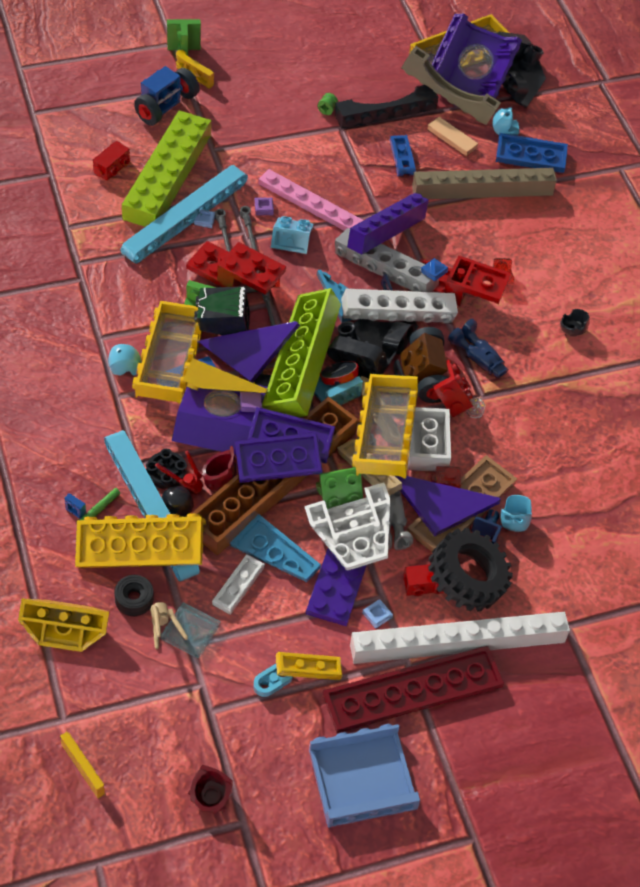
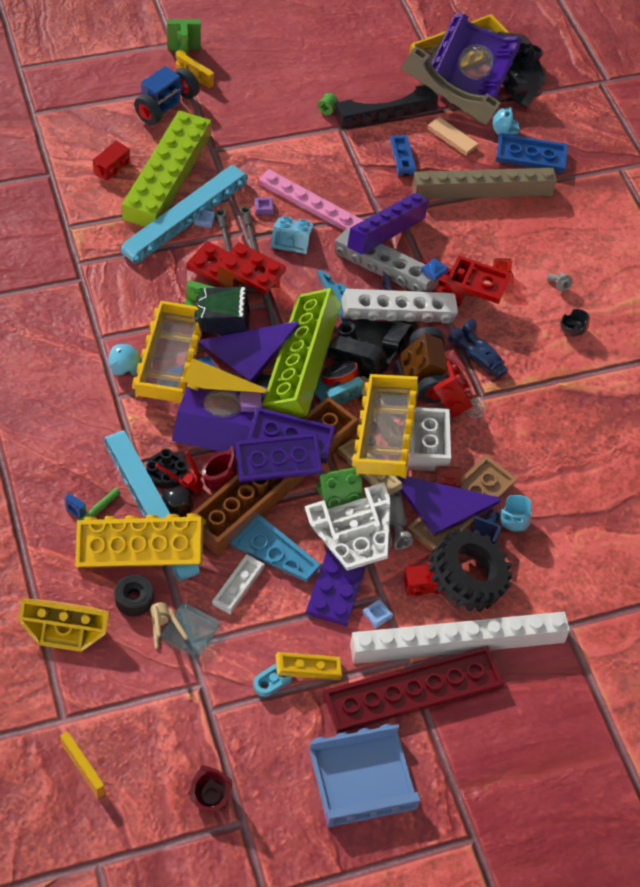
(563, 281): none -> light grey plate

